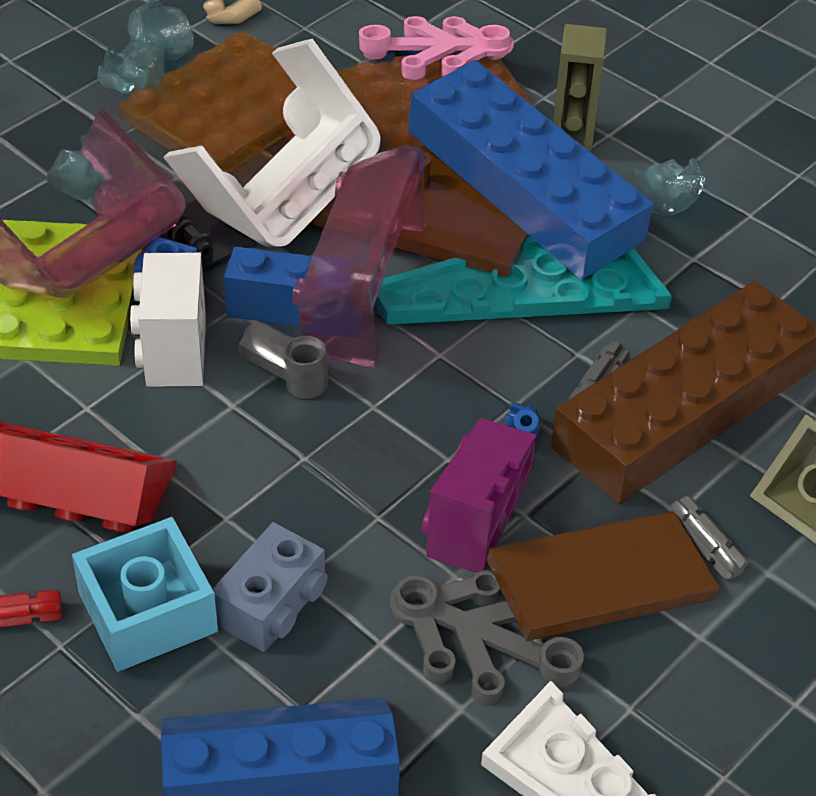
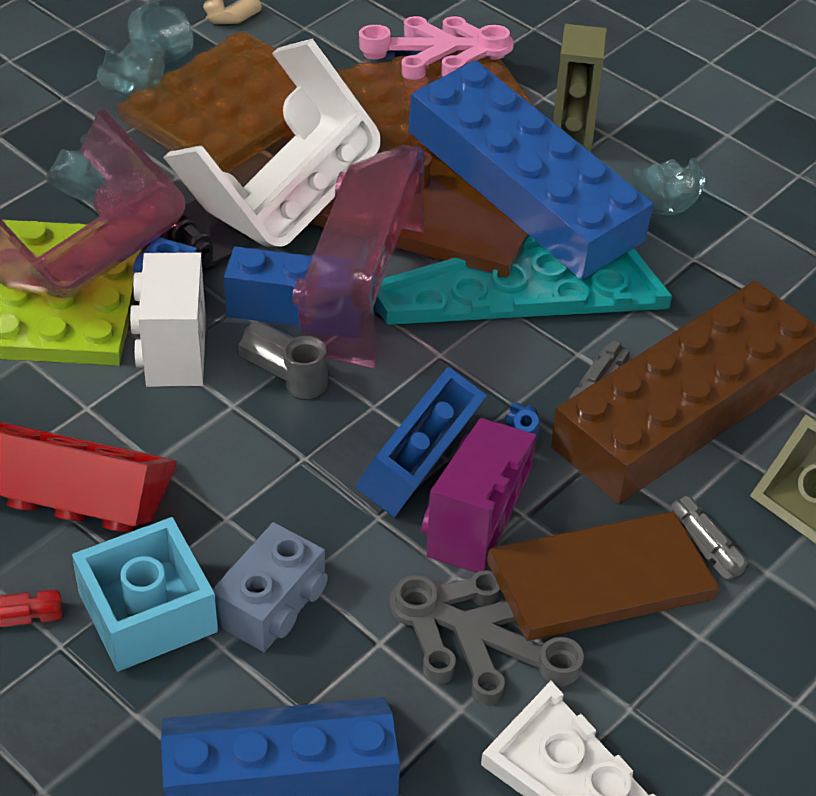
(420, 441): none -> blue brick

